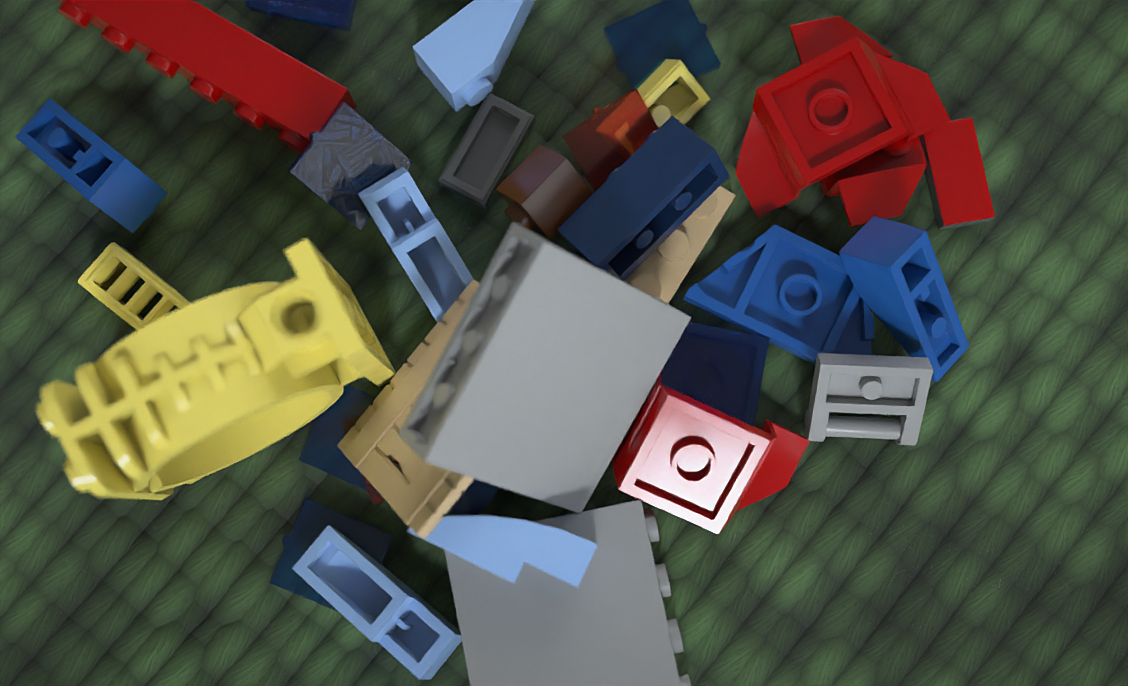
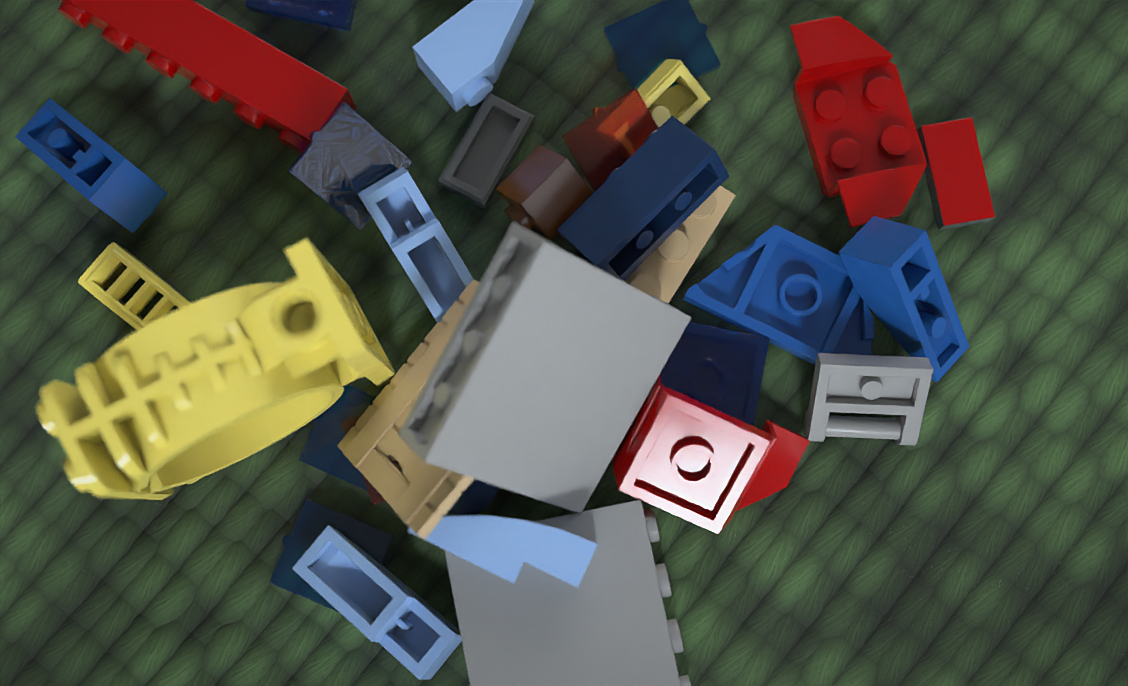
(830, 118): red piece -> none

